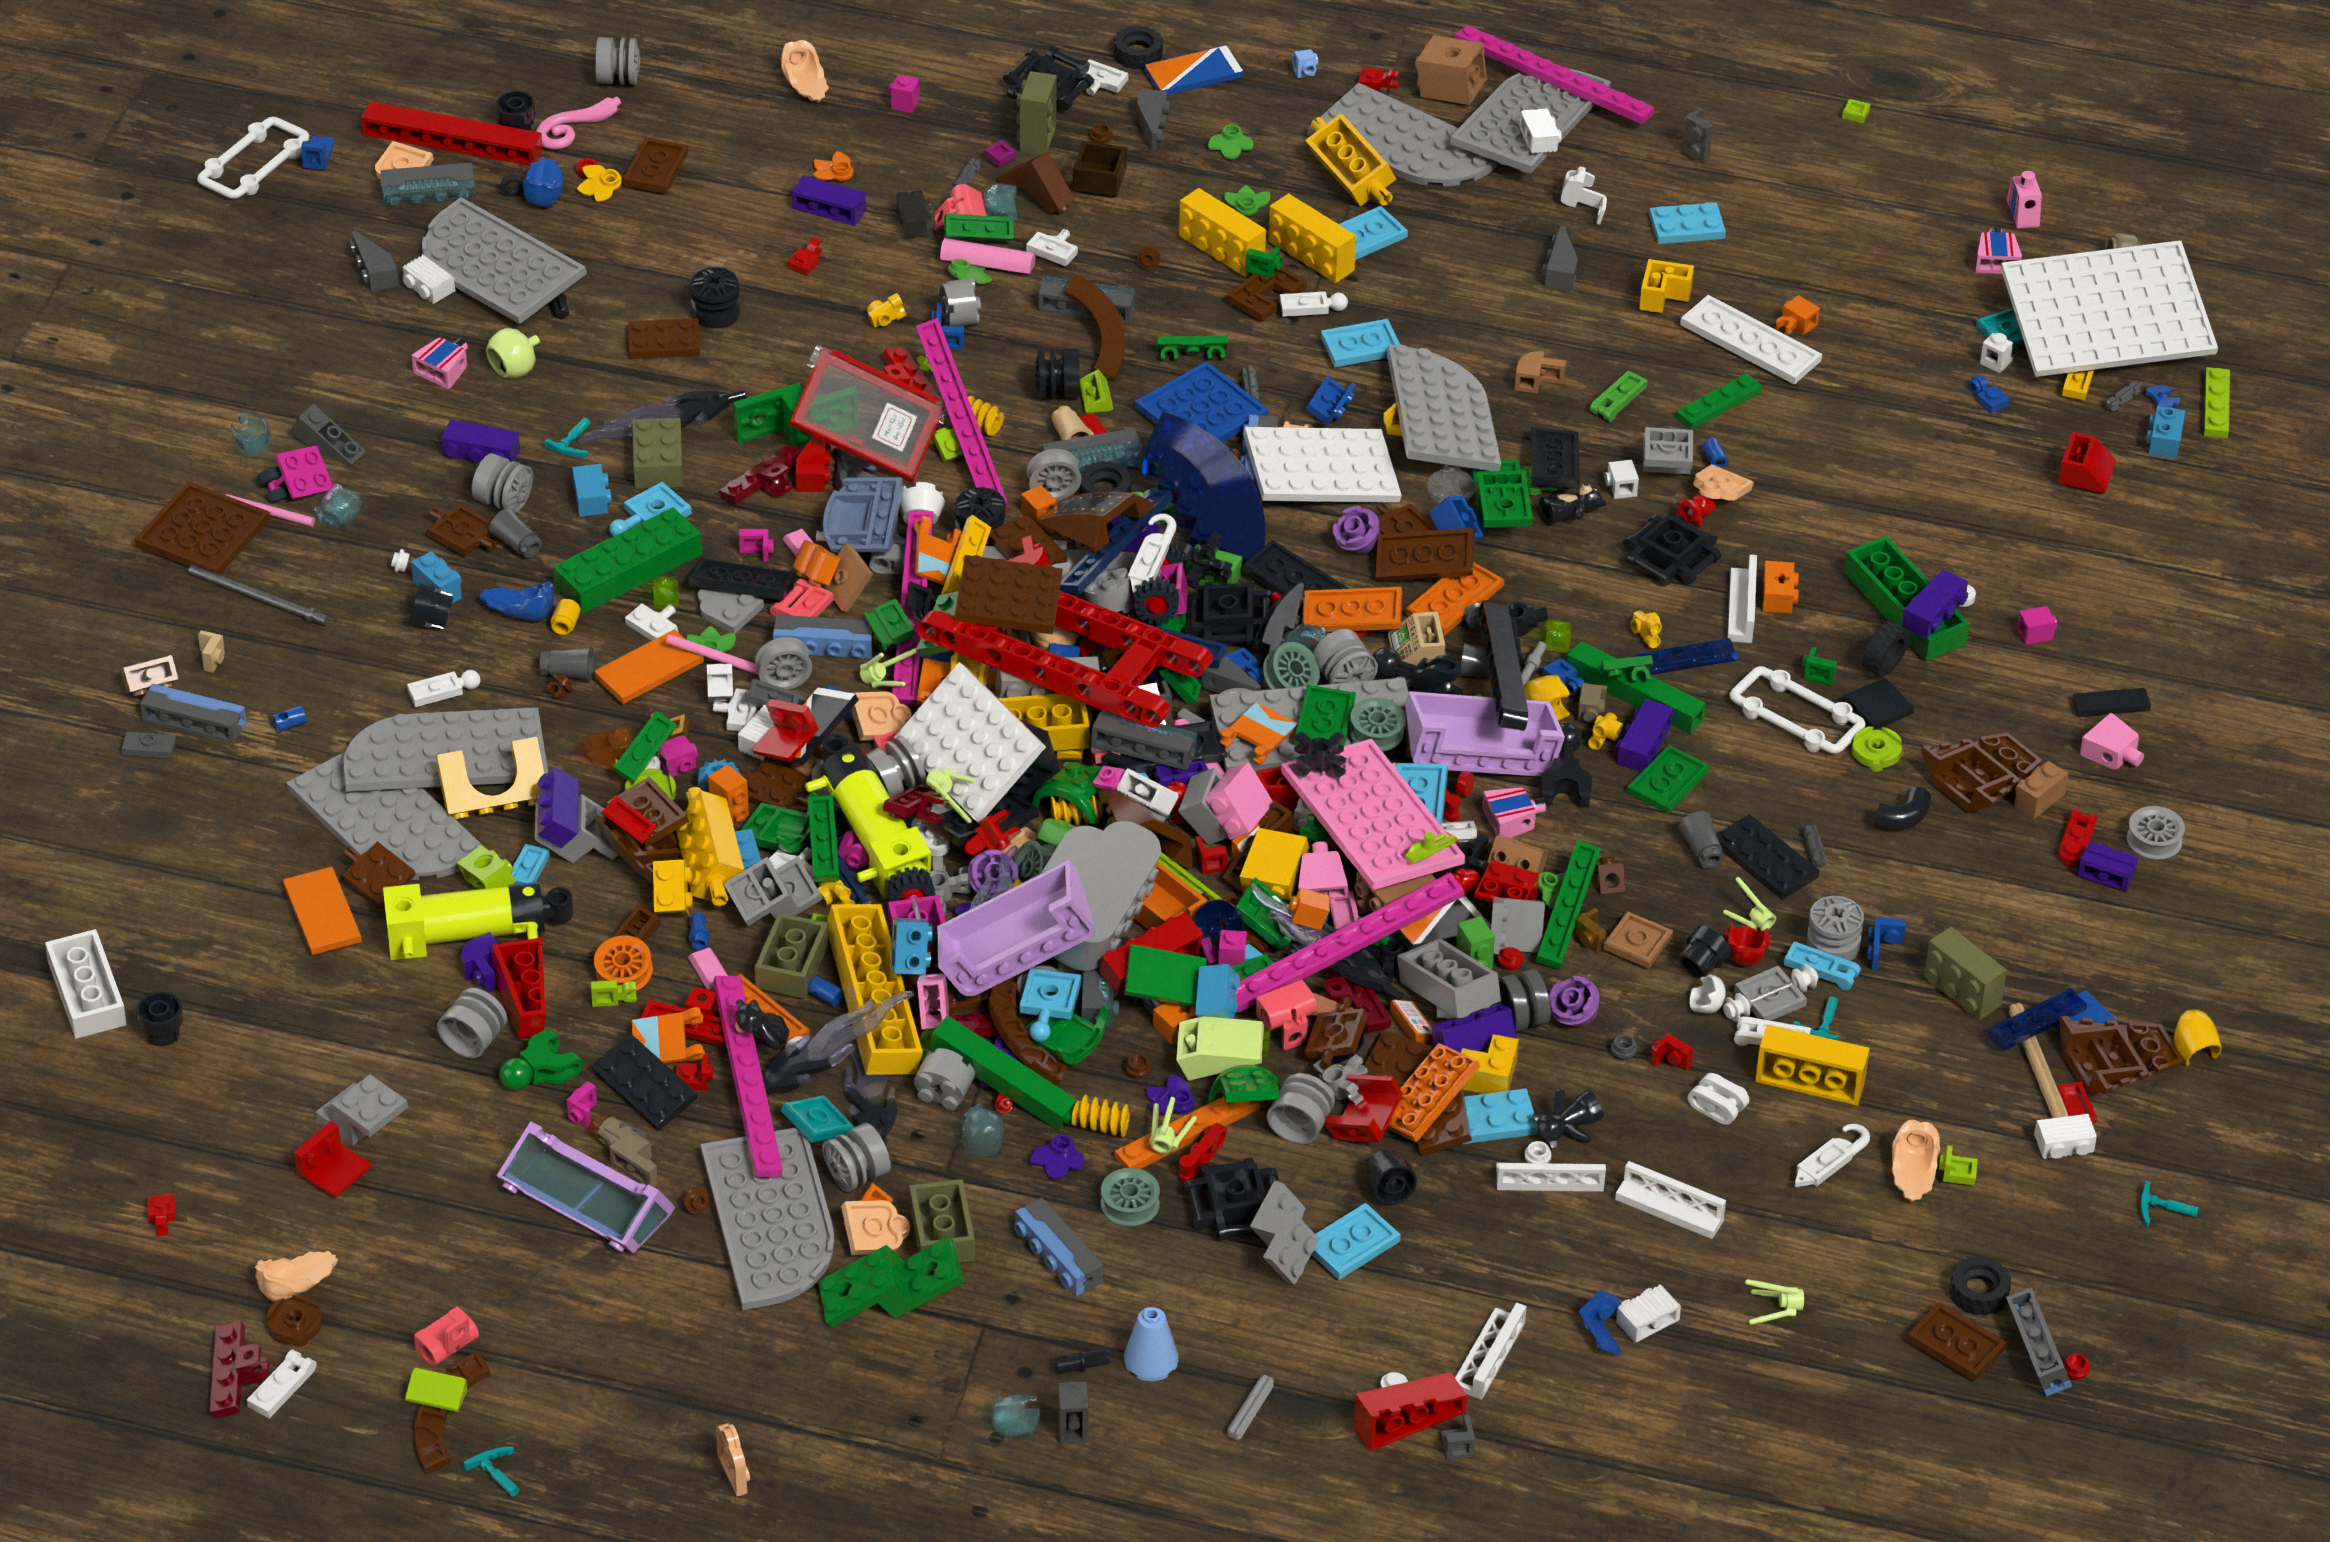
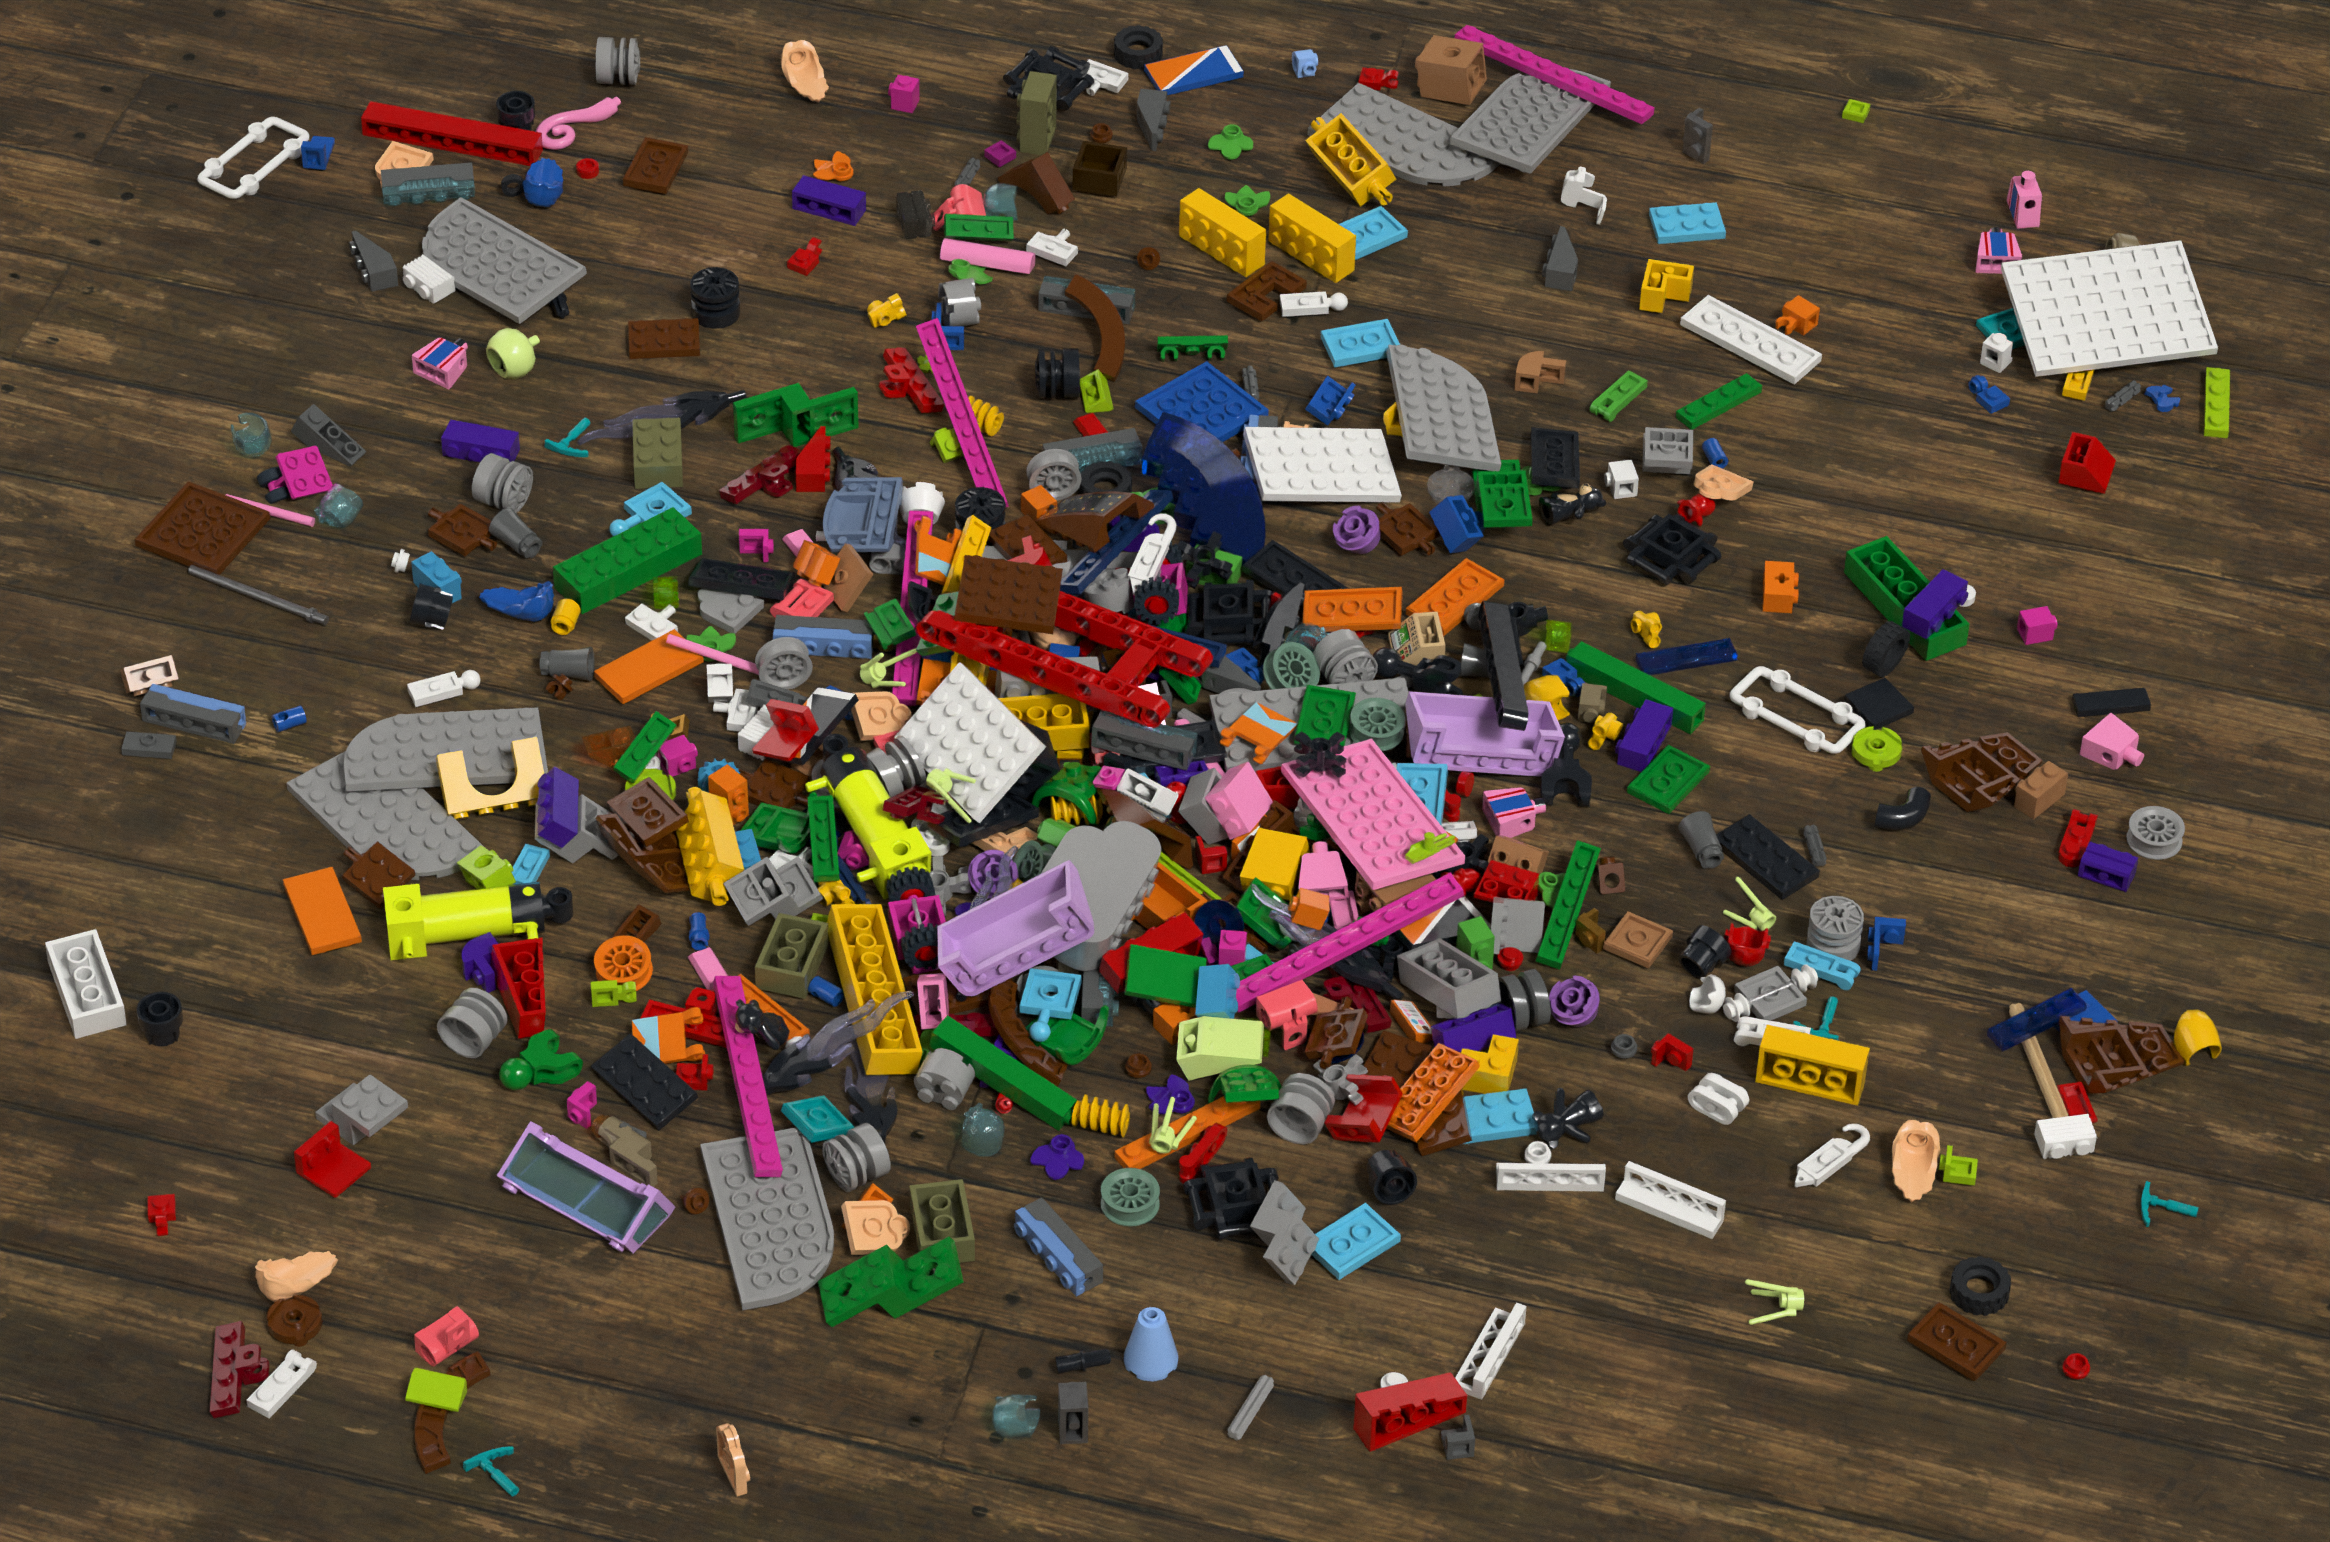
(212, 650): tan bracket -> none
(591, 490): dark azure brick -> none
(597, 182): yellow plate -> none
(628, 819): red tile -> none
(671, 887): yellow bracket -> none
(867, 413): clear door -> none
(910, 946): dark azure brick -> none
(990, 834): red hinge -> none
(1069, 424): tan plant -> none
(1263, 263): green bracket -> none
(1425, 554): reddish brown plate -> none
(1540, 130): white brick -> none
(1595, 1313): blue bracket -> none
(1617, 667): green plate -> none
(1648, 1313): white brick -> none
(1742, 602): white fence -> none
(1819, 669): green bracket -> none
(1965, 973): olive brick -> none
(2039, 1342): dark grey piece -> none
(2166, 431): dark azure brick -> none

